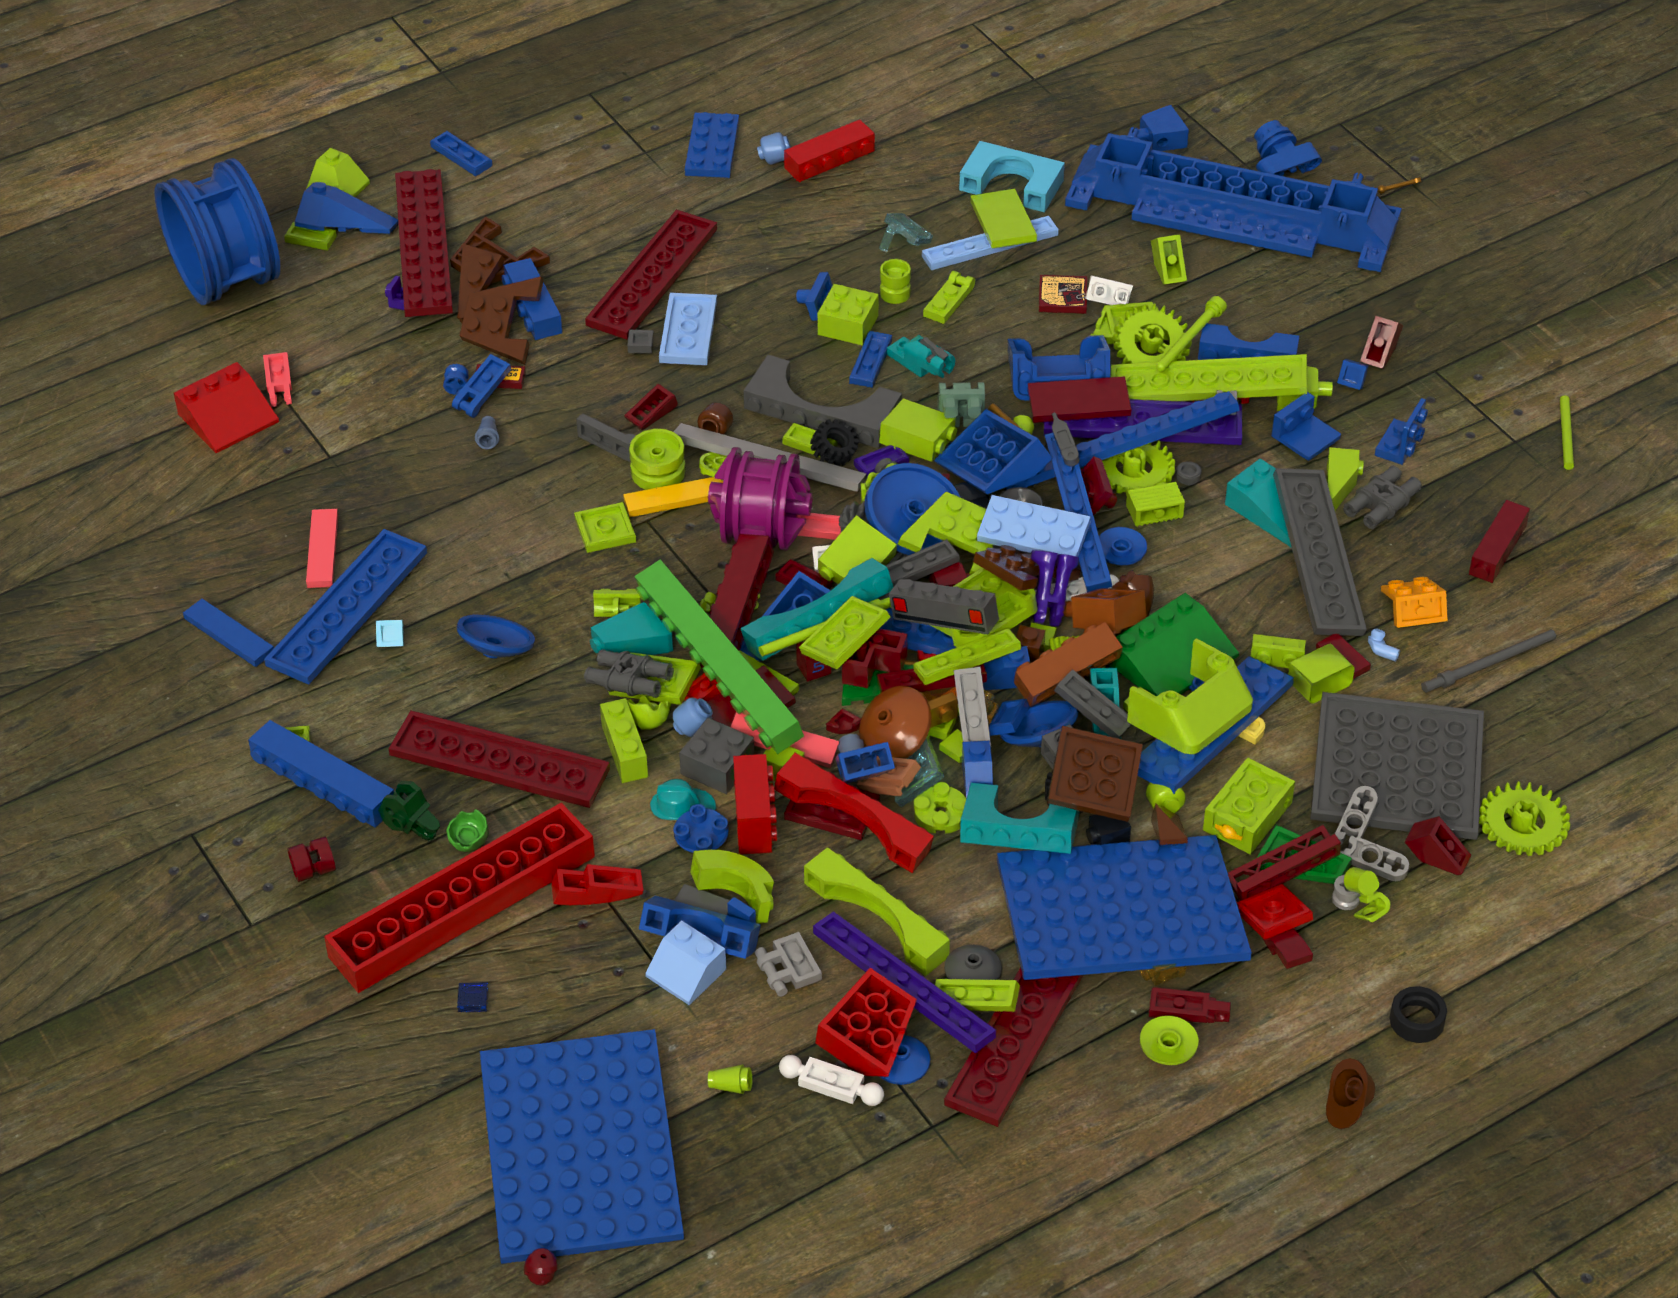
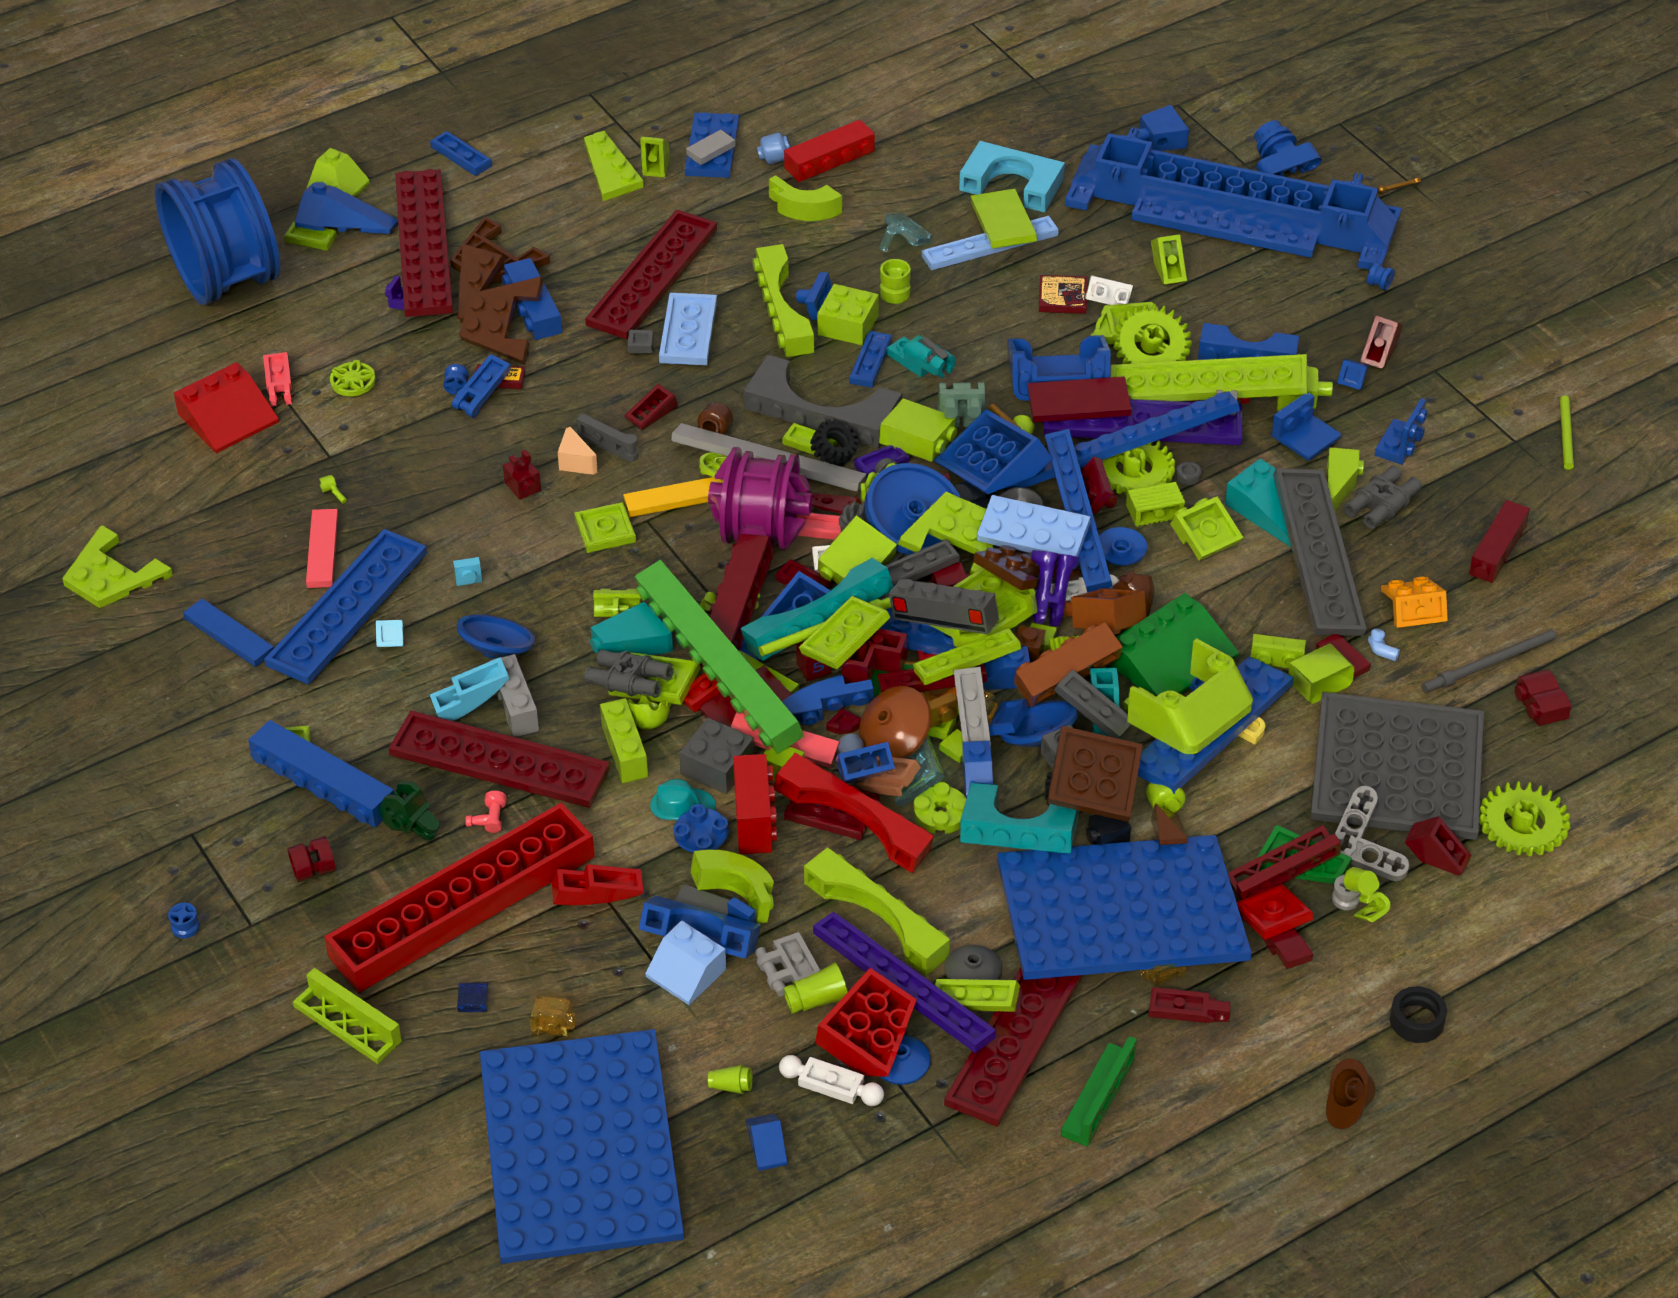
(104, 579): none -> lime wing
(178, 915): none -> blue wheel
(328, 483): none -> lime hand
(352, 378): none -> lime wheel
(352, 1007): none -> lime fence
(467, 571): none -> medium azure plate
(468, 831): bright green hair -> none
(470, 690): none -> medium azure slope
(487, 433): sand blue cone -> none
(494, 801): none -> coral piece
(517, 700): none -> light grey arch
(521, 476): none -> dark red brick
(540, 1266): dark red piece -> none
(552, 1016): none -> clear yellow brick
(576, 455): none -> light nougat slope
(612, 170): none -> lime wing
(655, 156): none -> lime slope
(657, 459): lime wheel -> none
(691, 715): medium blue head -> none
(710, 147): none -> light grey tile
(767, 1141): none -> blue slope
(793, 330): none -> lime arch
(803, 204): none -> lime arch
(816, 989): none -> lime plant
(828, 694): none -> blue slope
(832, 502): none -> dark red piece
(949, 297): lime plate -> none
(1065, 441): dark grey piece -> none
(1099, 1092): none -> green fence
(1172, 1032): lime dish -> none
(1206, 528): none -> lime plate
(1214, 308): lime piece -> none
(1248, 805): lime piece -> none
(1380, 276): none -> blue wheel
(1543, 697): none -> dark red brick

